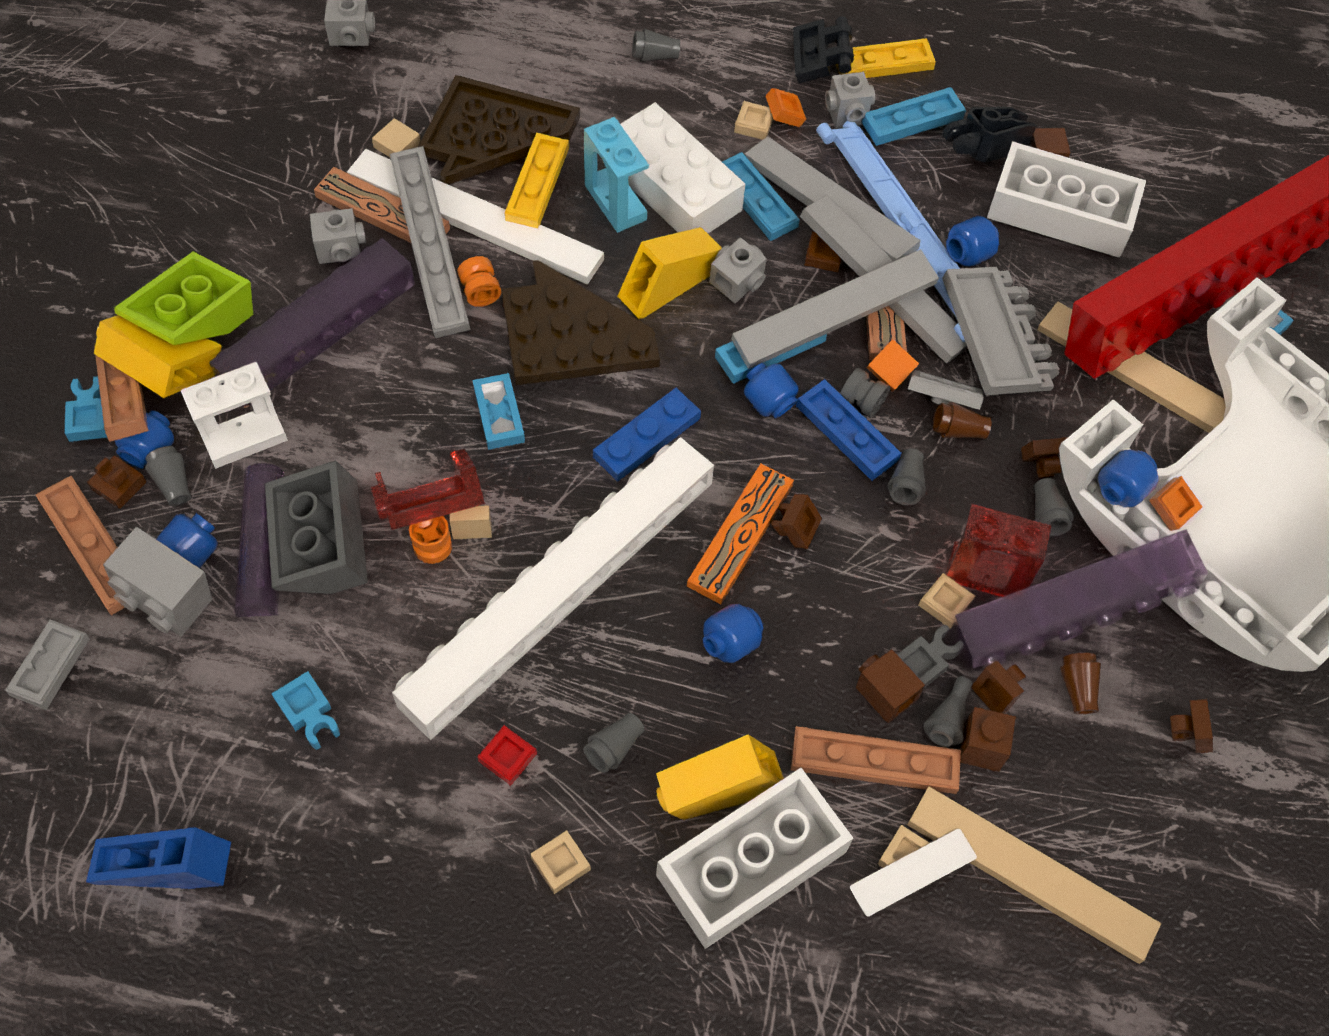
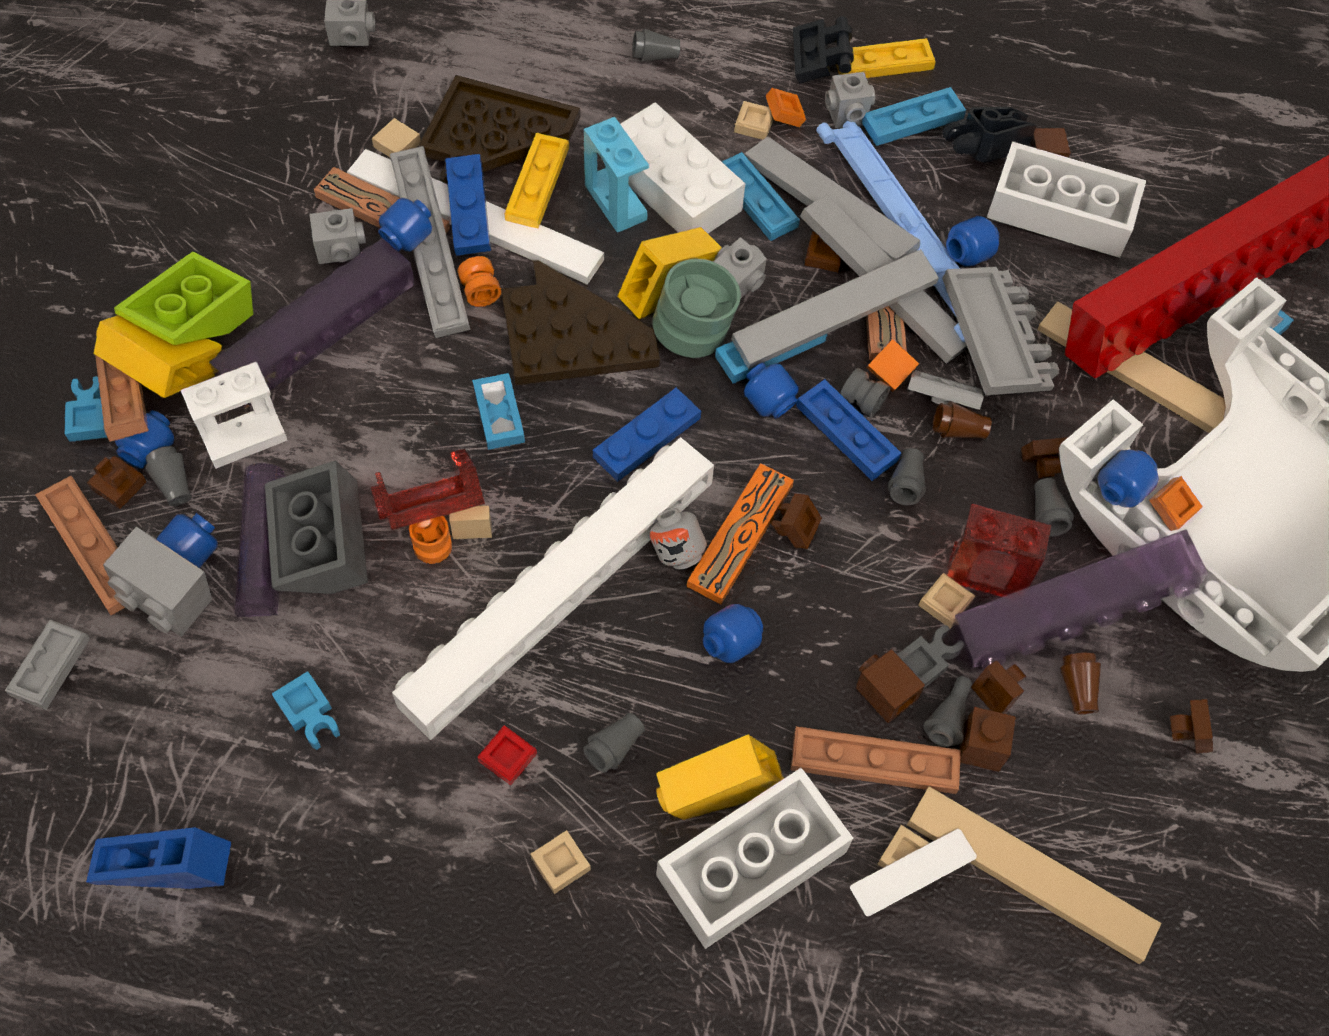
(405, 224): none -> blue head
(468, 204): none -> blue plate
(678, 538): none -> light grey head
(696, 307): none -> sand green wheel

